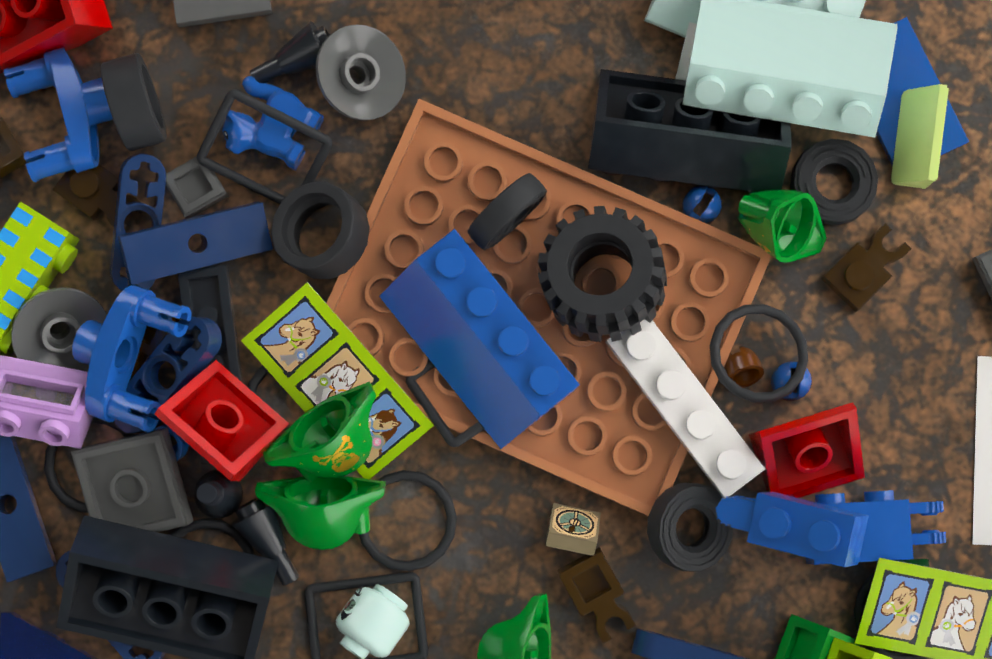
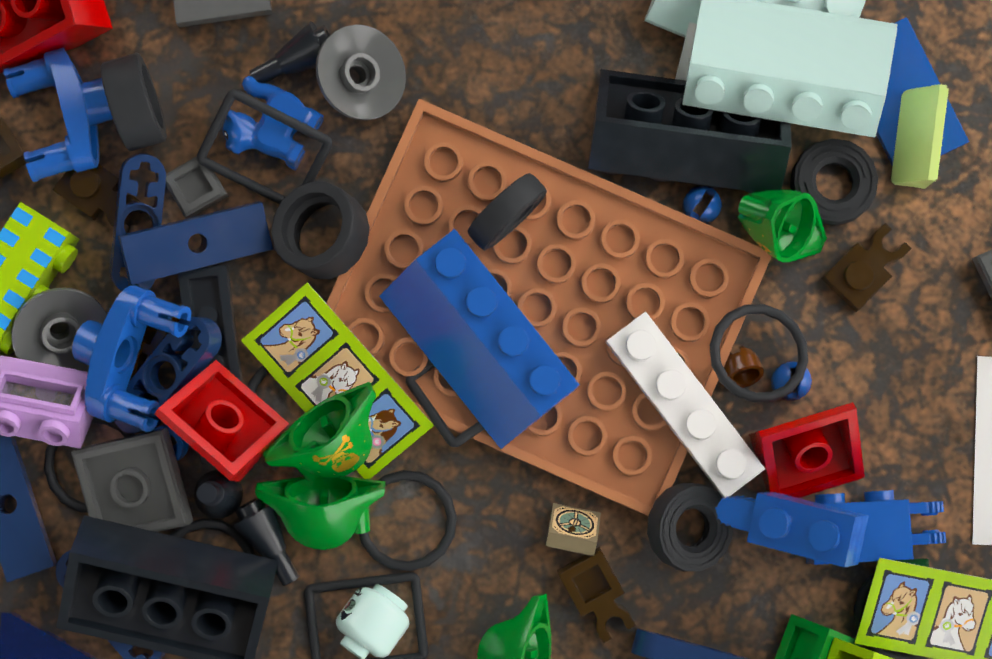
(593, 237): black tyre -> none

